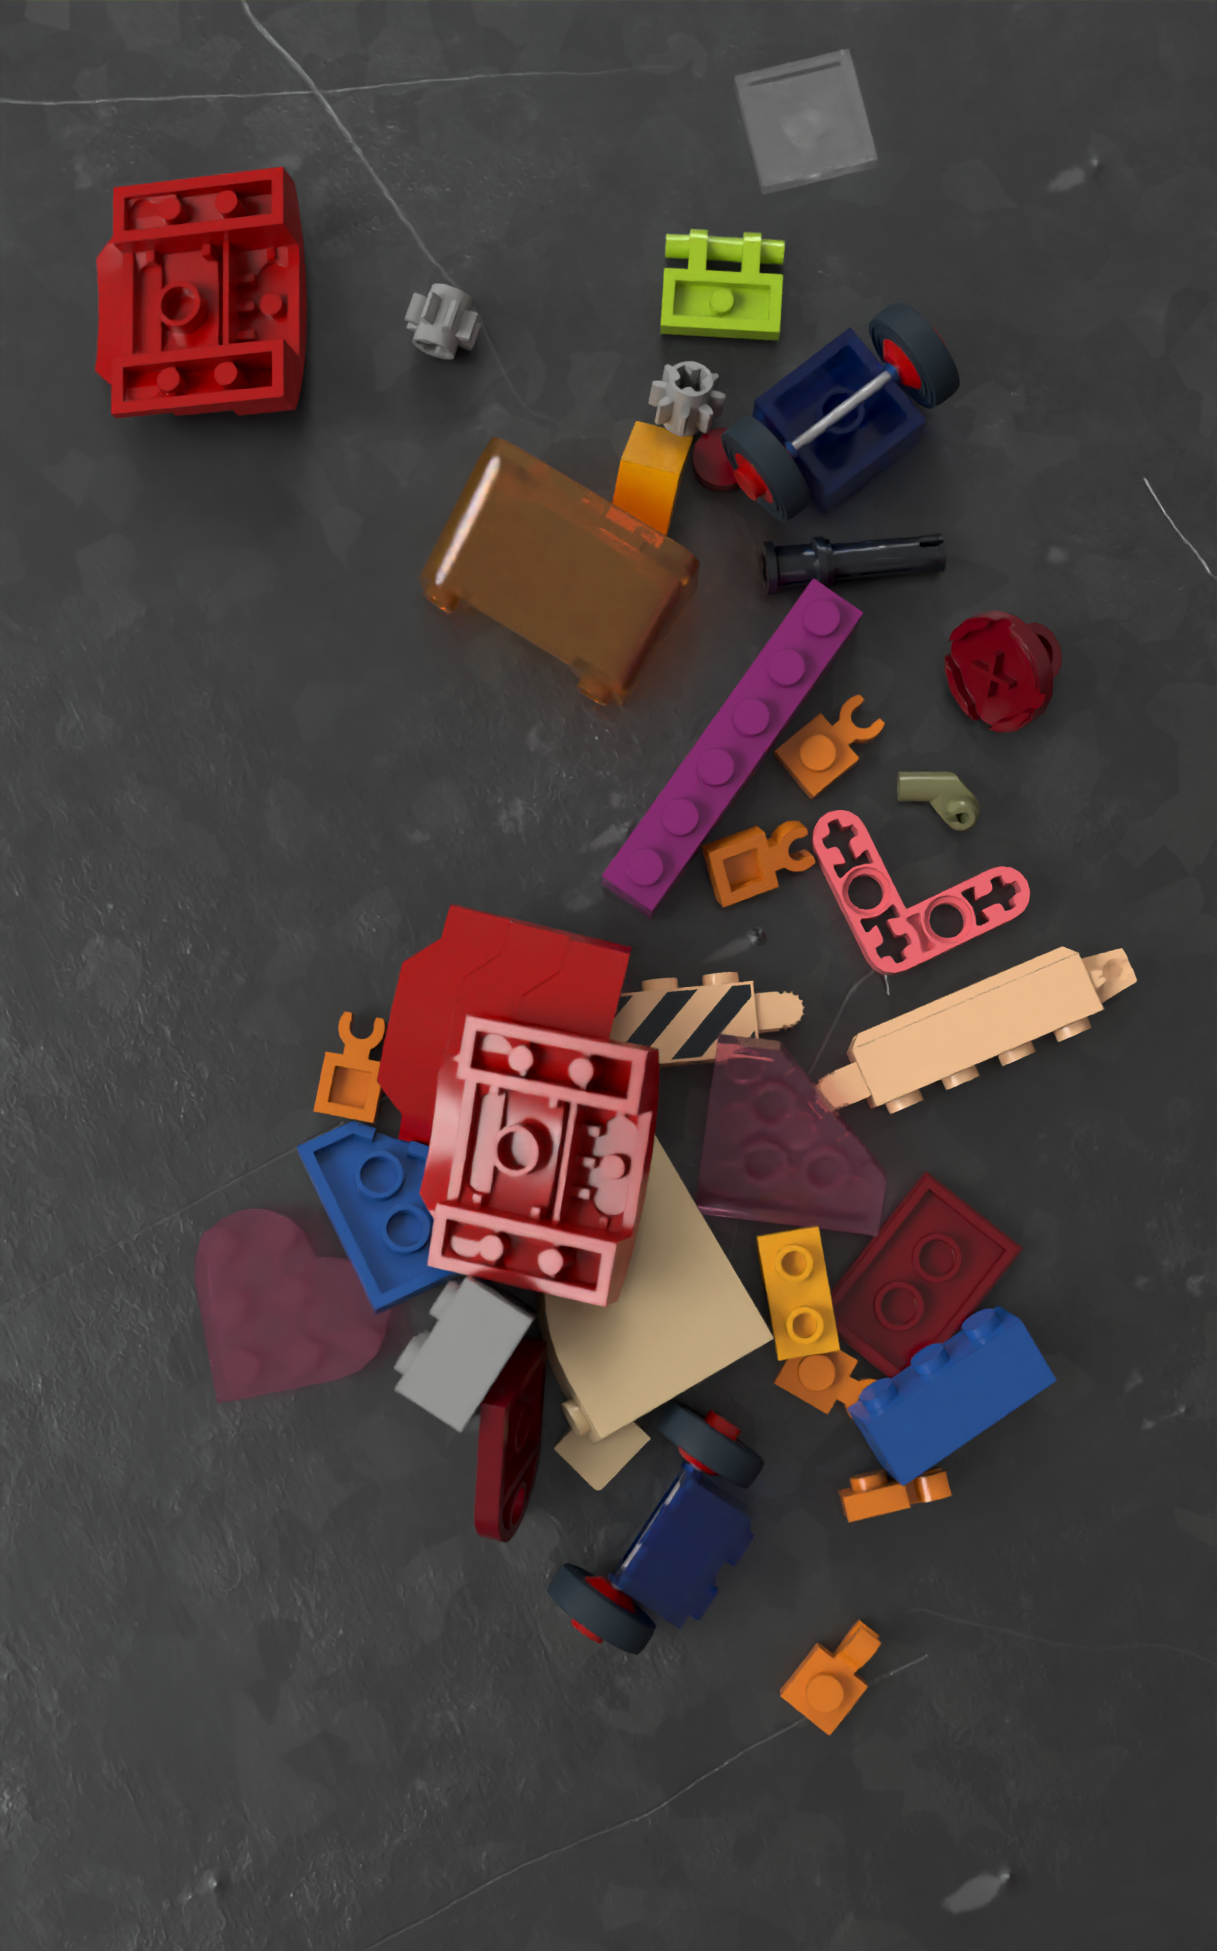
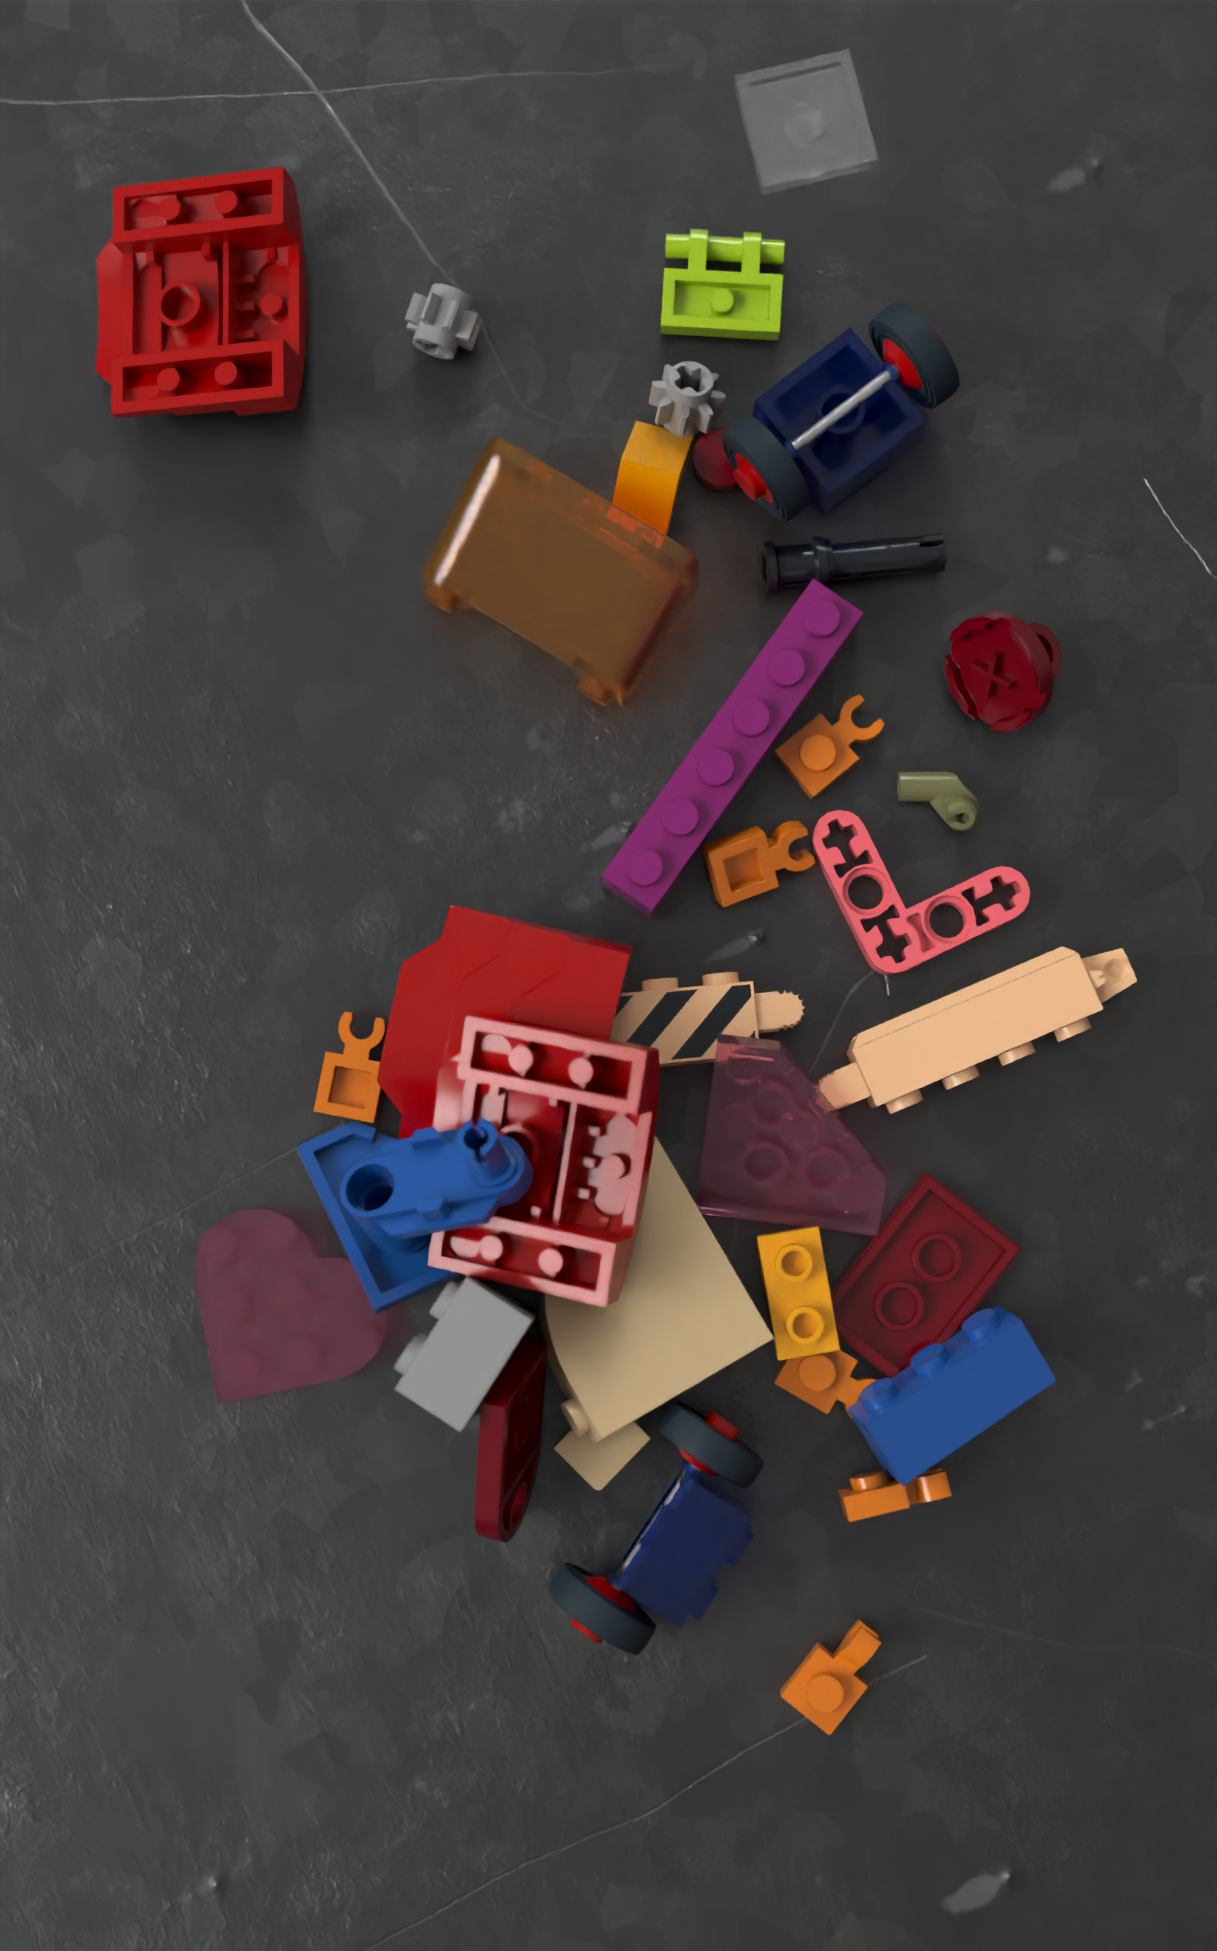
(435, 1183): none -> blue piece

